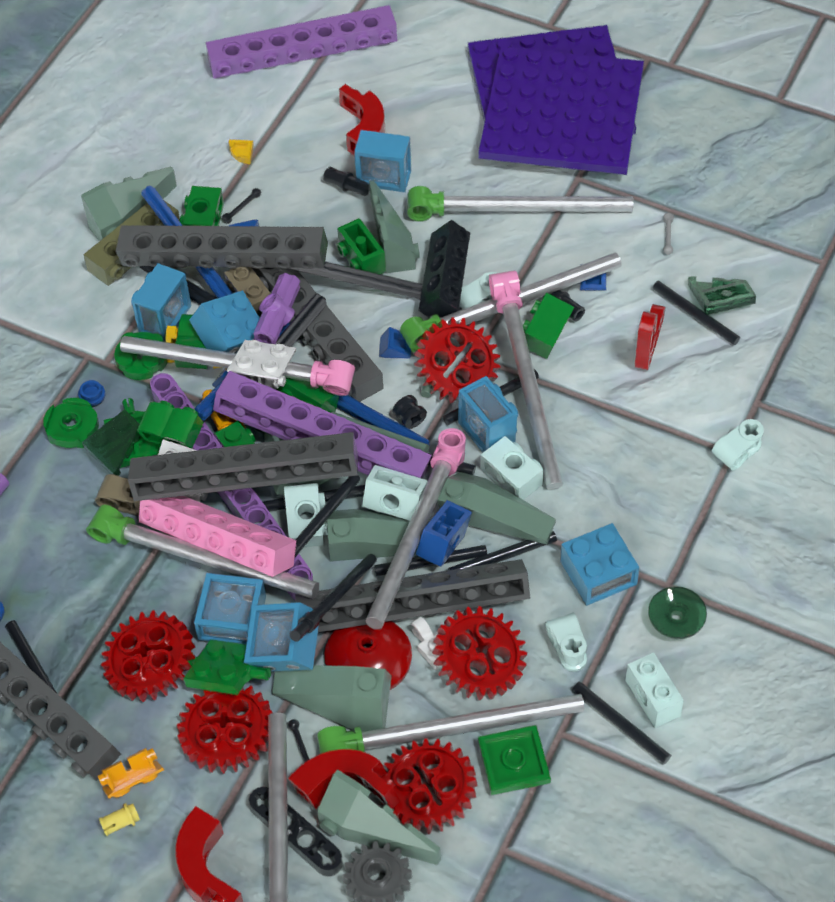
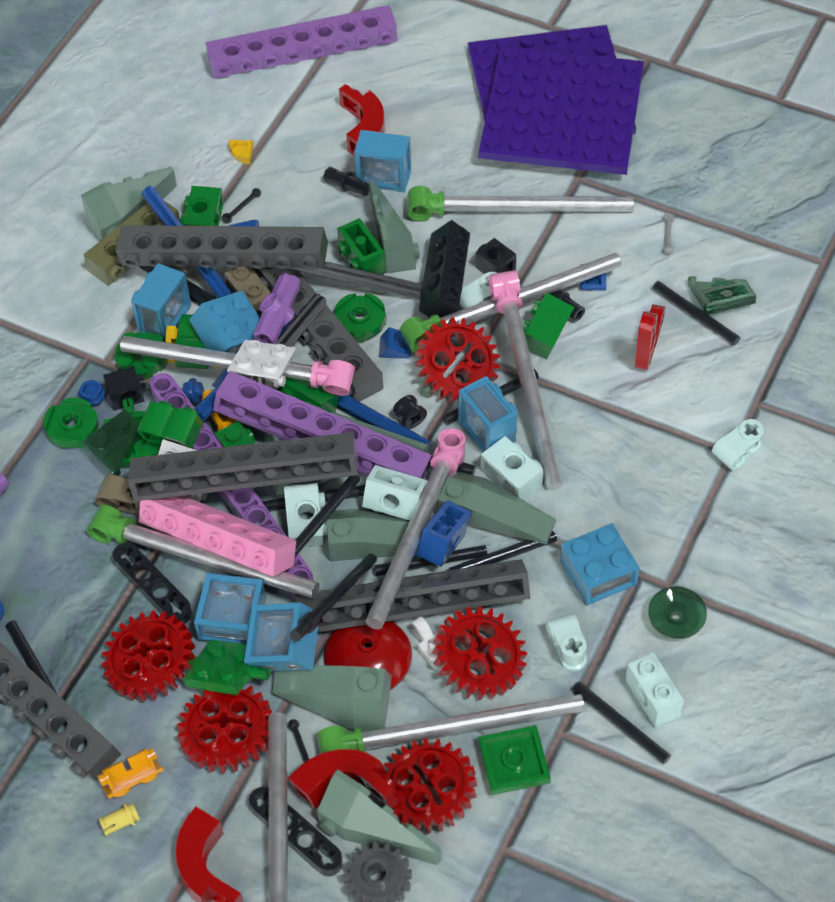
(124, 385): none -> black brick
(153, 582): none -> black beam
(193, 390): none -> blue plate
(369, 325): none -> green plate
(495, 257): none -> black brick

